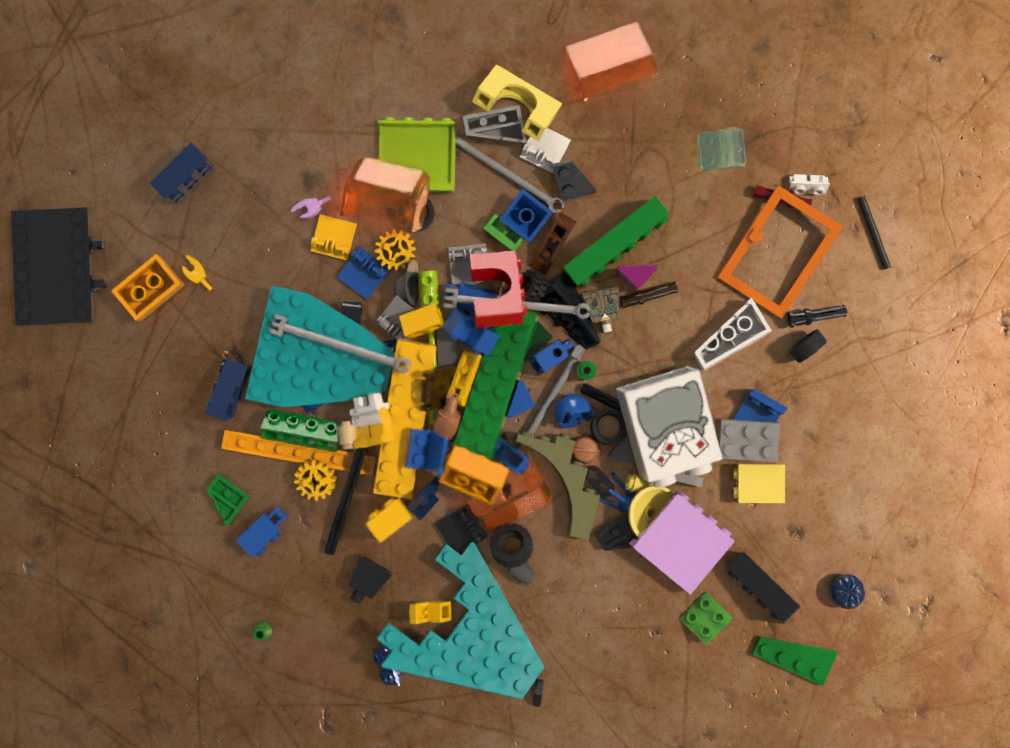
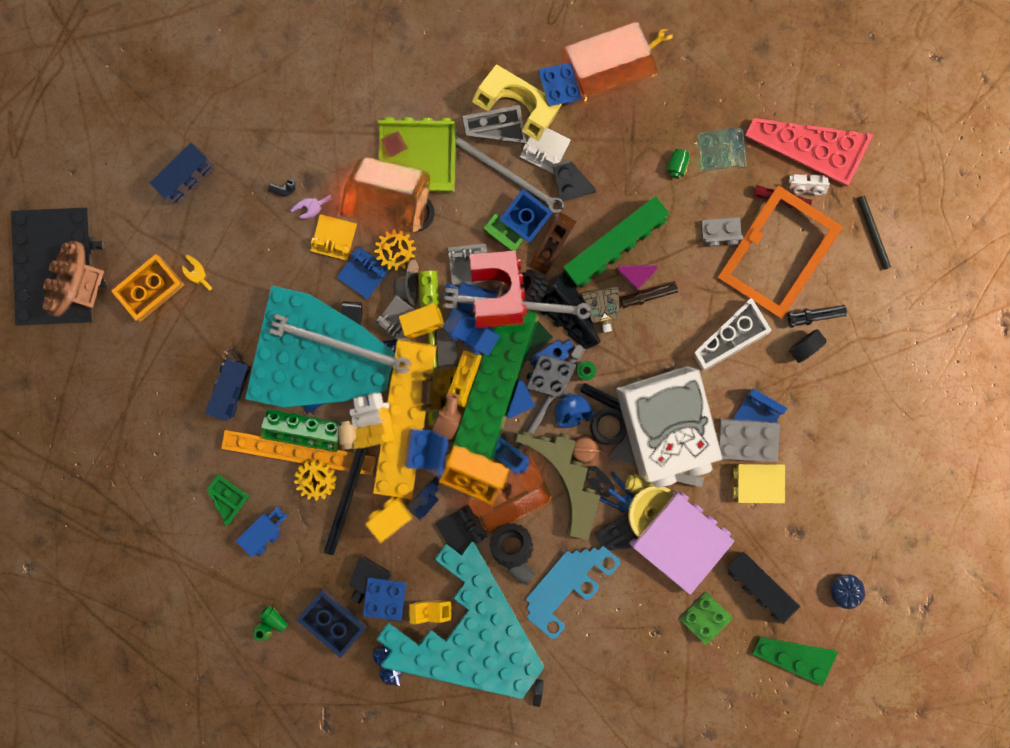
(73, 282): none -> nougat bracket
(273, 619): none -> green cone
(284, 190): none -> black arm
(332, 622): none -> dark blue brick
(384, 599): none -> blue bracket
(394, 144): none -> tile
(550, 375): none -> hinge
(560, 84): none -> blue hinge
(565, 576): none -> dark azure piece
(660, 38): none -> yellow hand
(678, 163): none -> green brick
(721, 230): none -> light grey bracket
(818, 148): none -> coral wing

